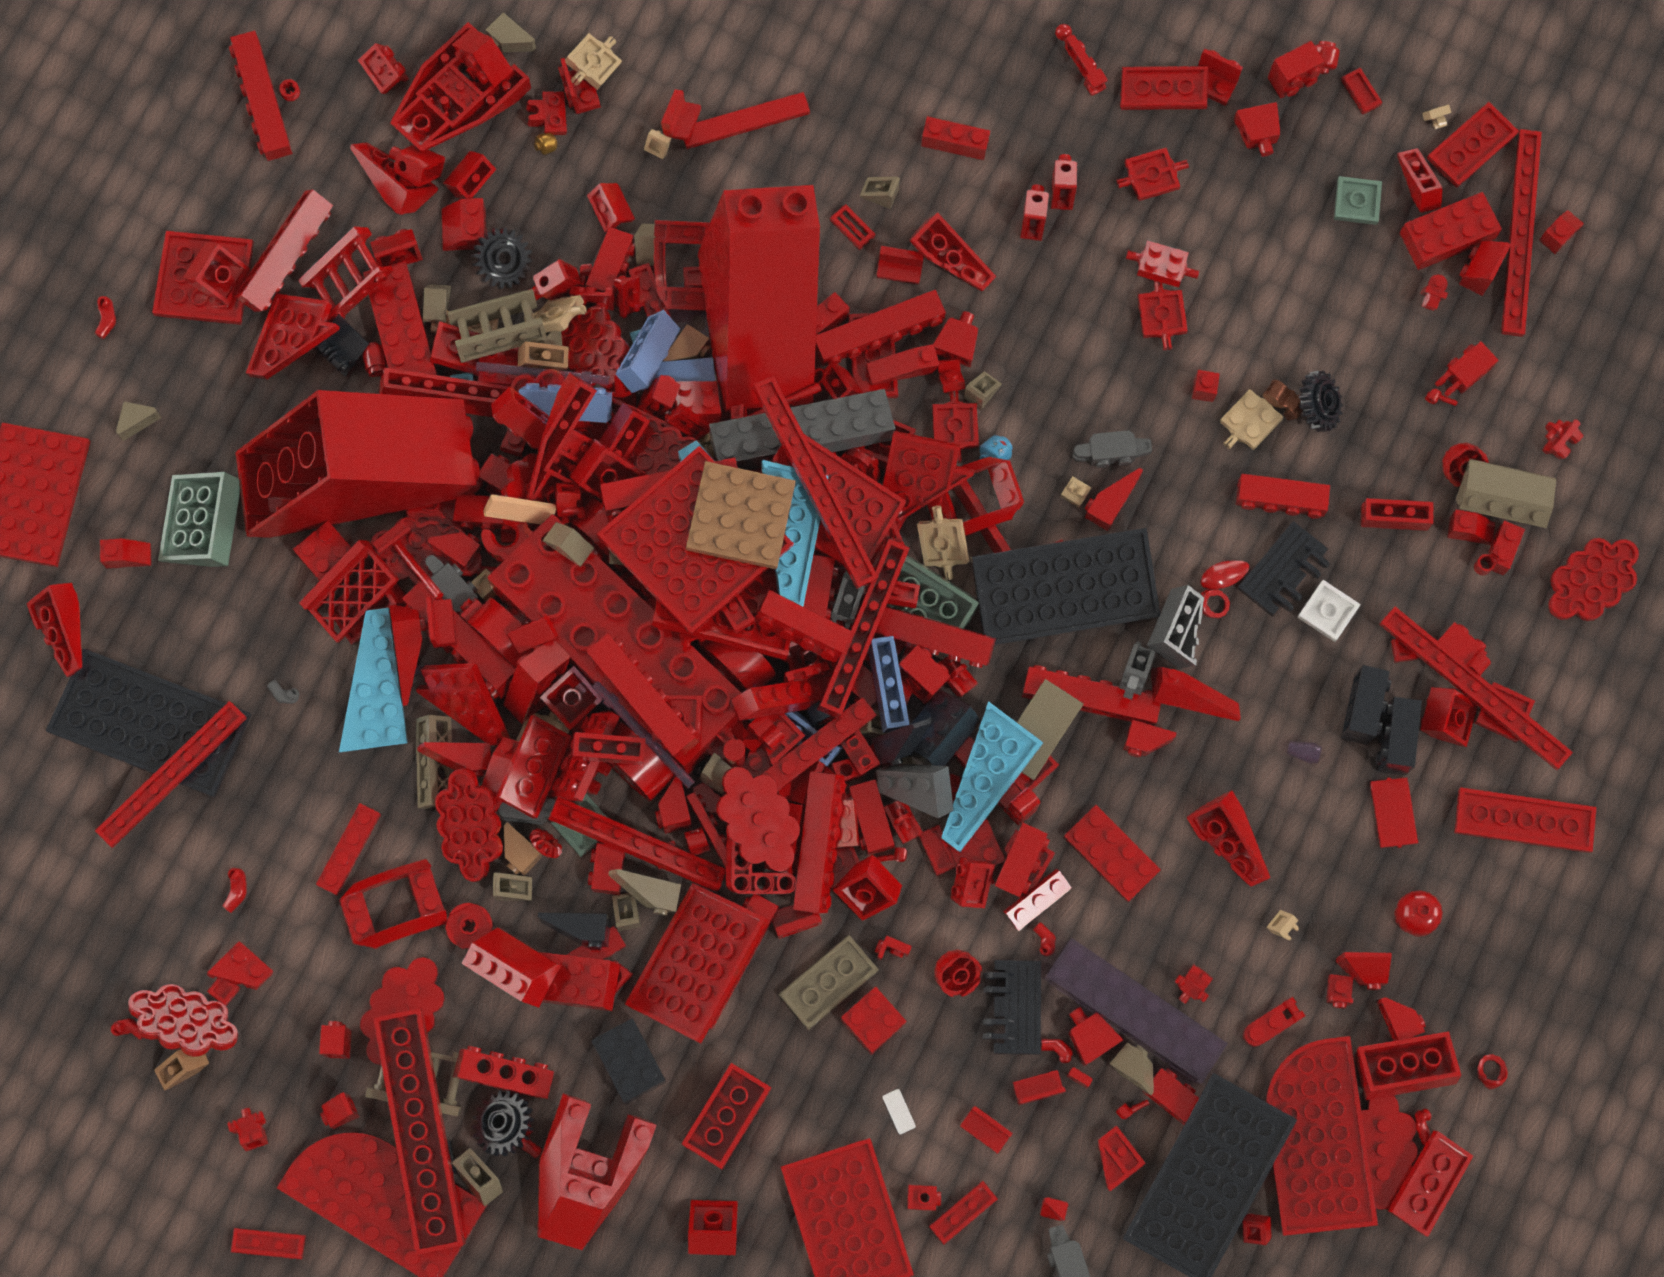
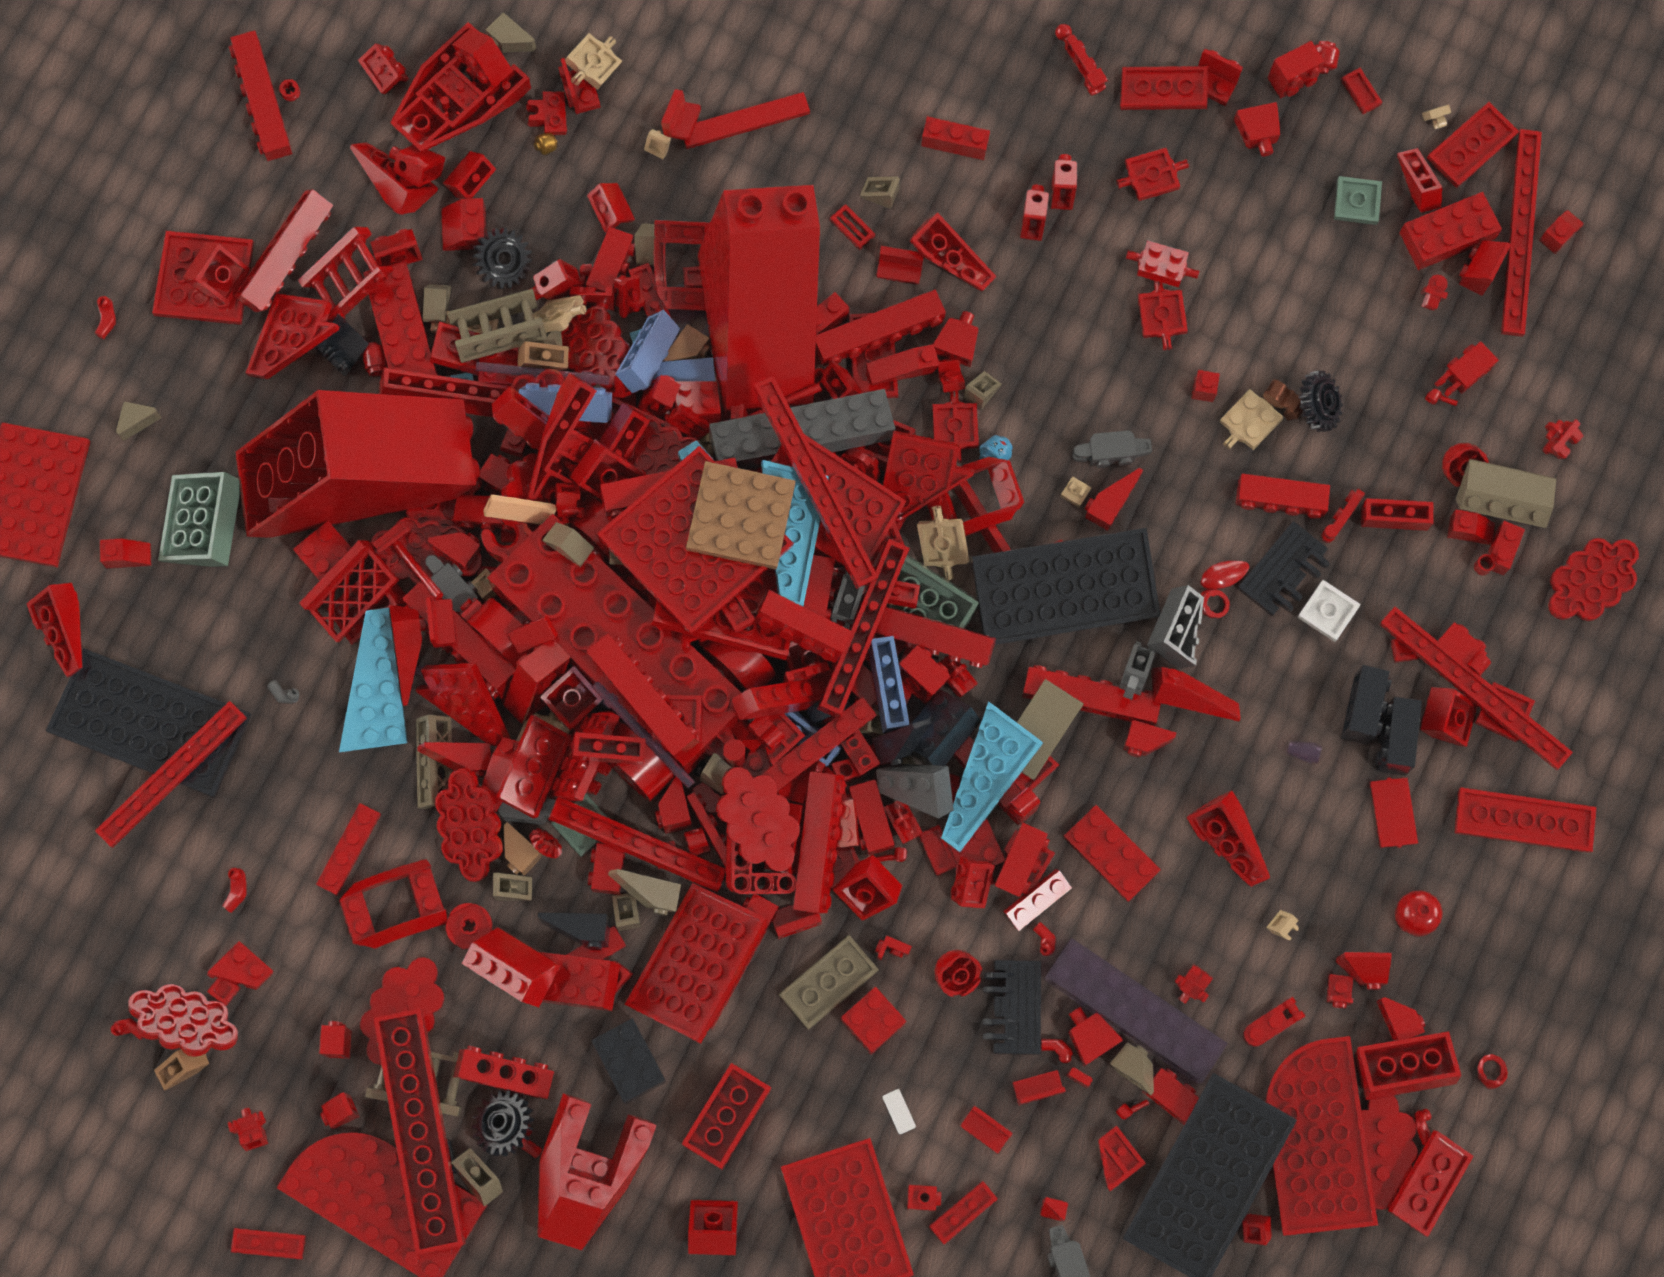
(1342, 515): none -> red plate

